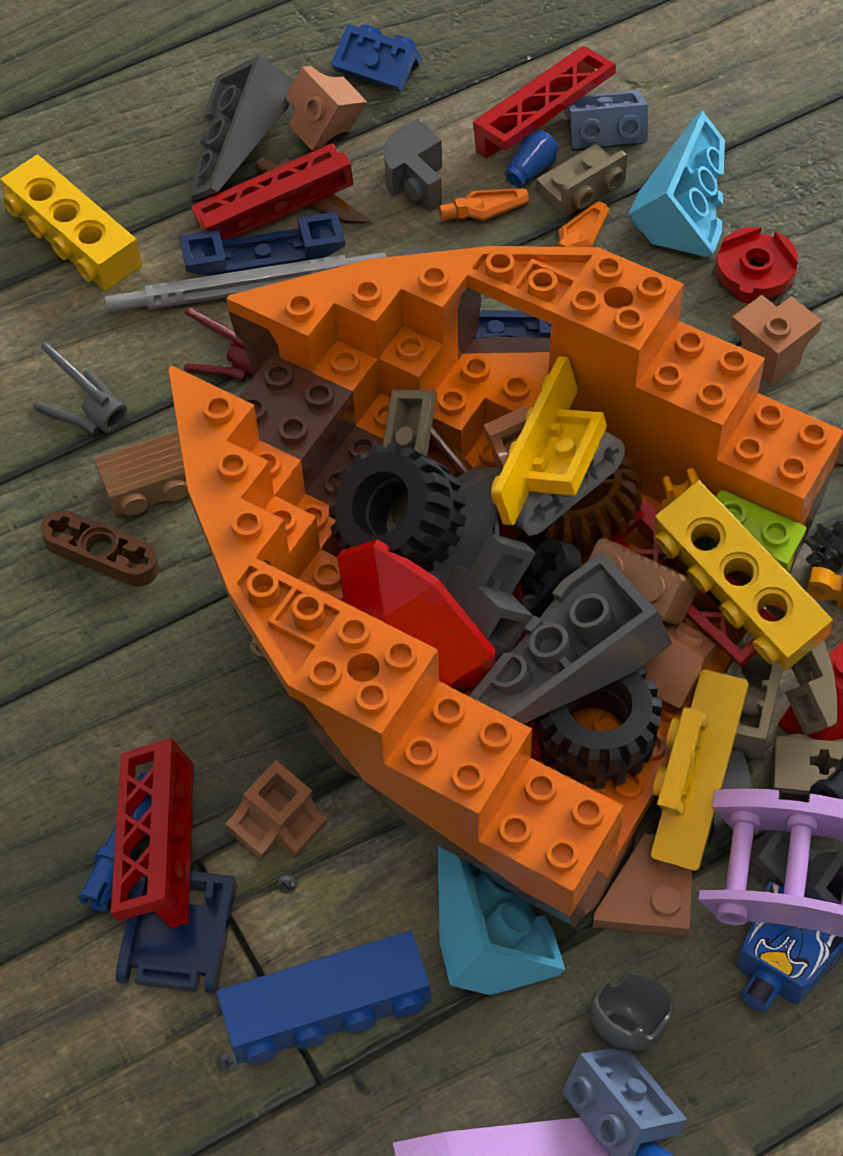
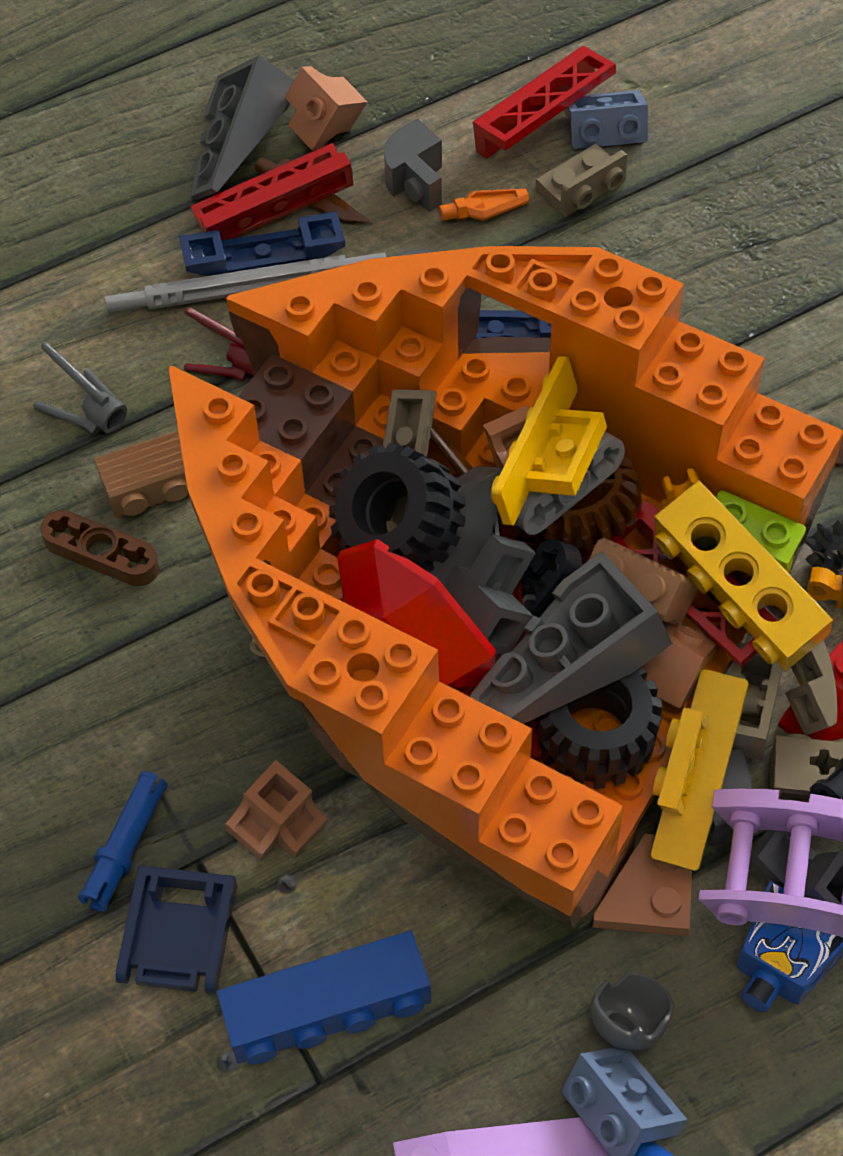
(70, 223): yellow brick -> none
(165, 823): red fence -> none
(375, 57): blue bracket -> none
(490, 933): medium azure wedge -> none
(531, 158): blue cone -> none
(584, 227): orange piece -> none
(682, 194): medium azure wedge -> none
(751, 281): red plate -> none
(776, 333): nougat brick -> none

